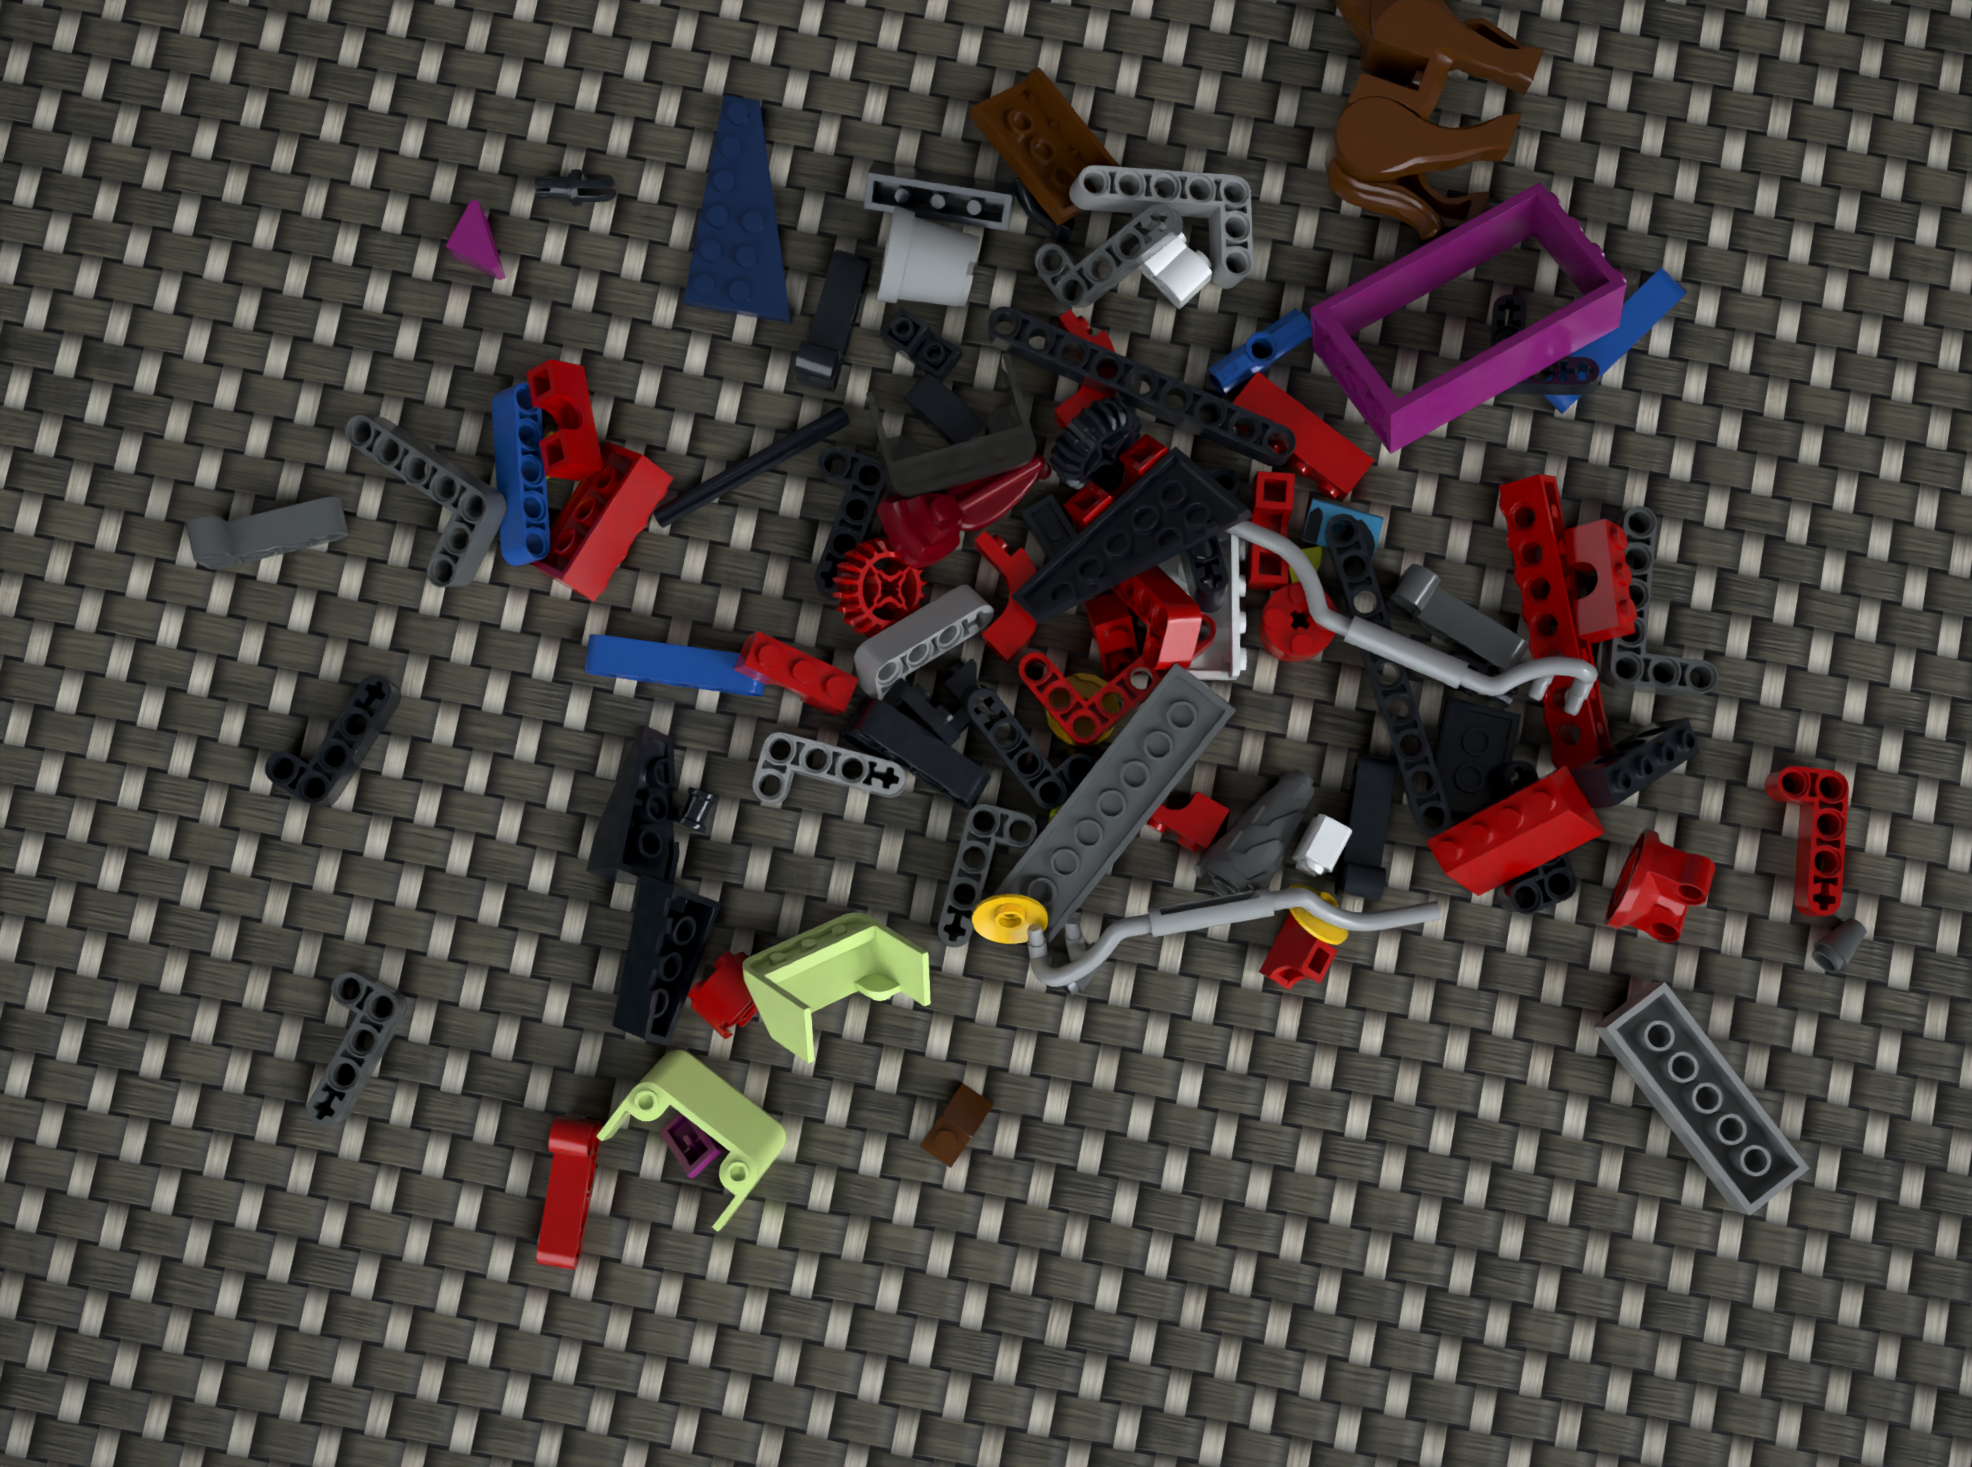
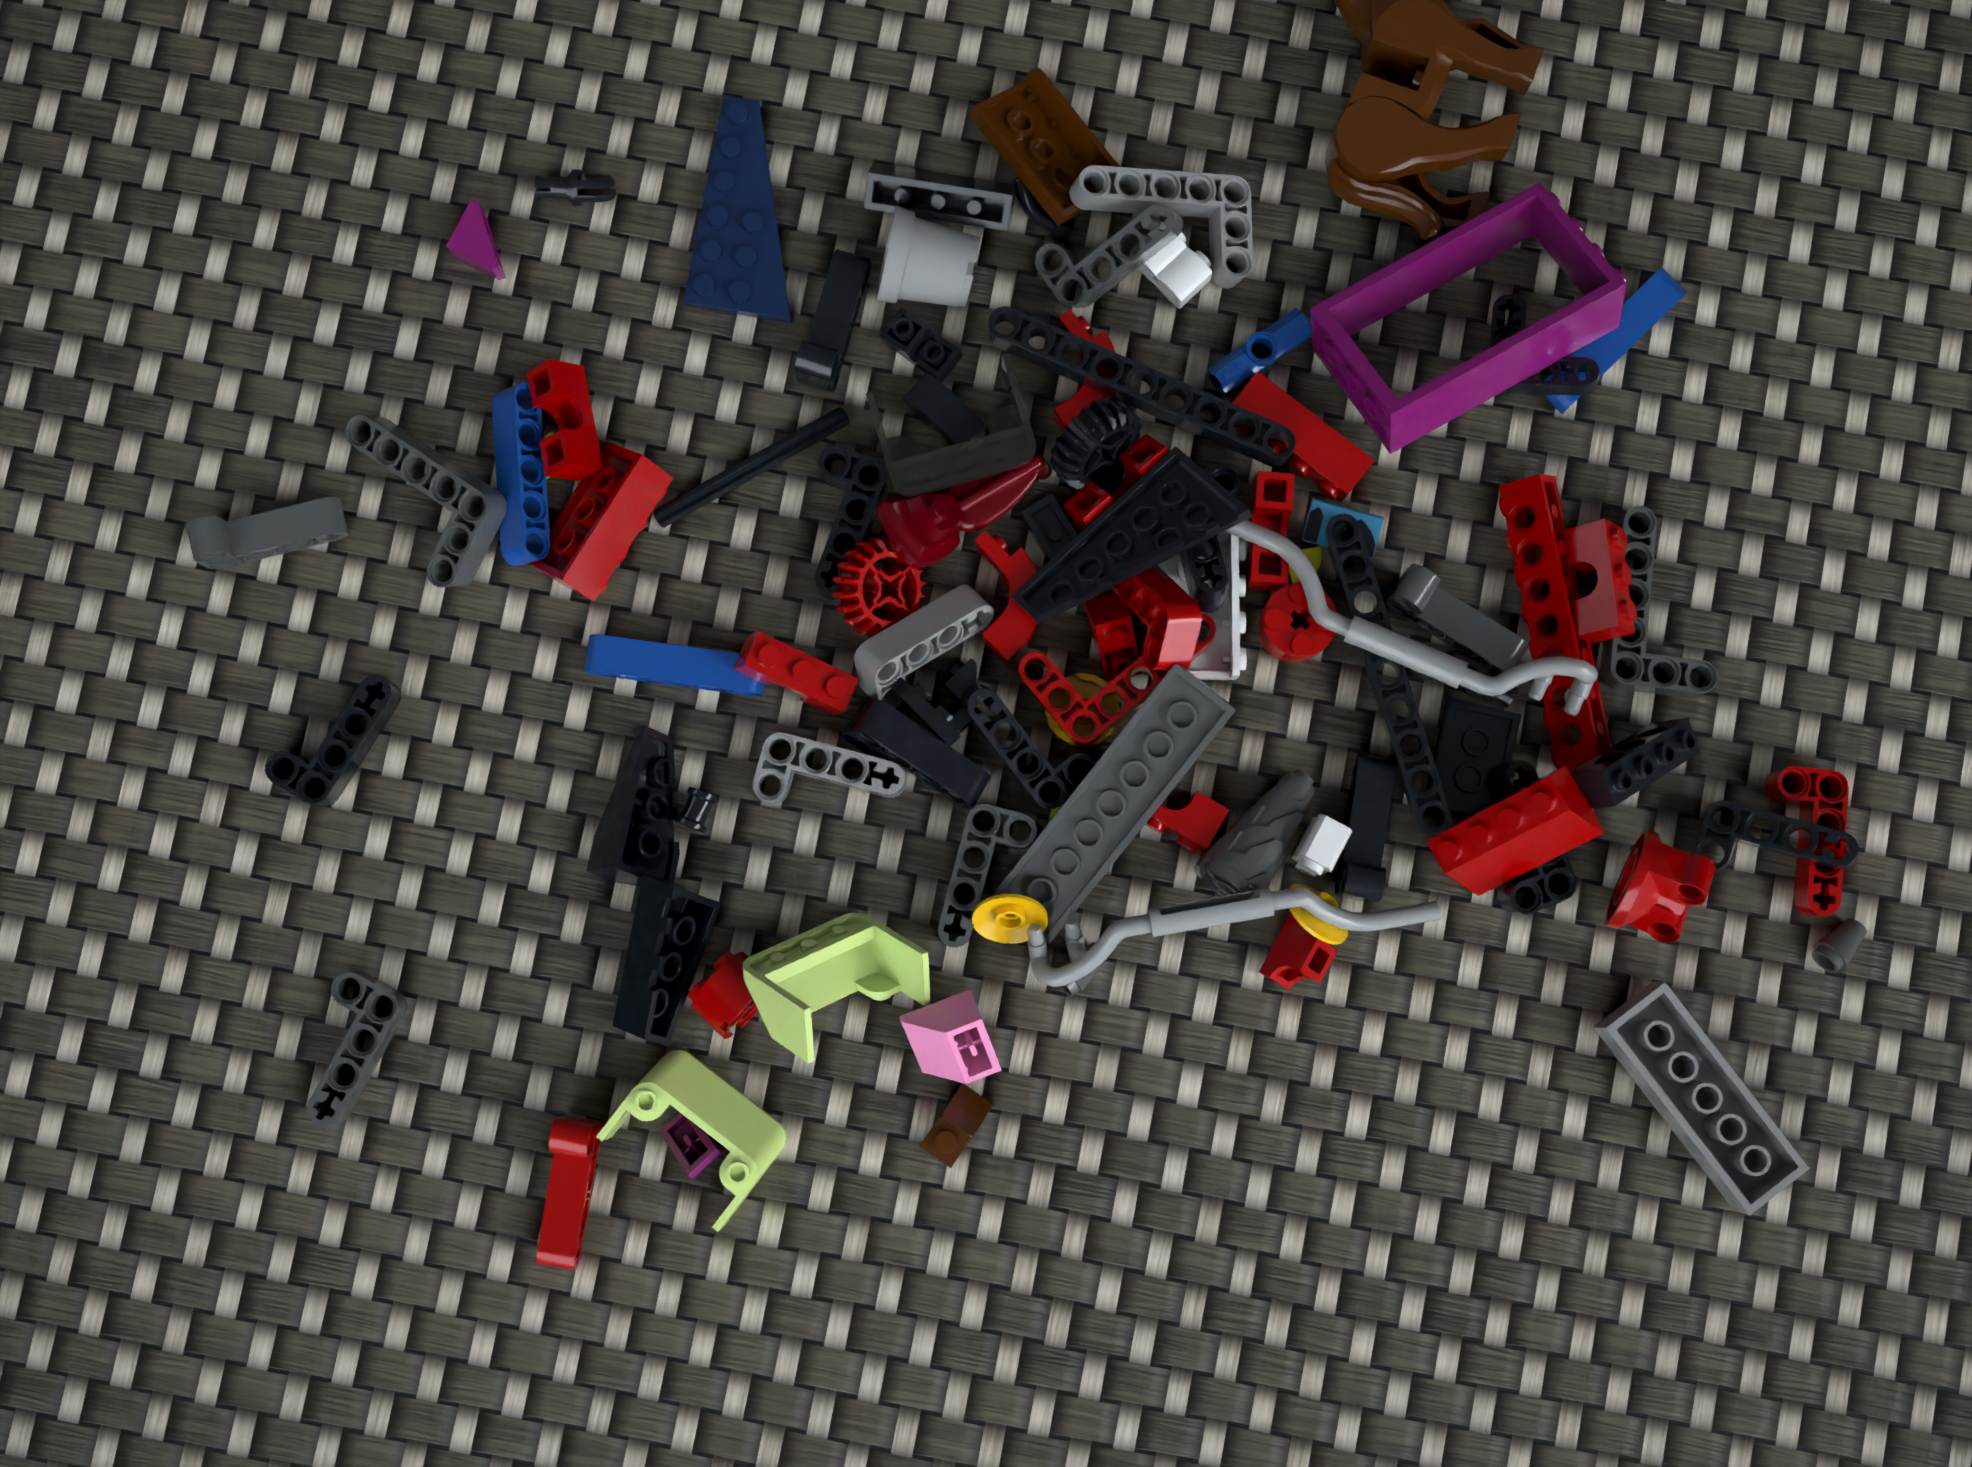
(951, 1039): none -> bright pink slope
(1777, 842): none -> black beam

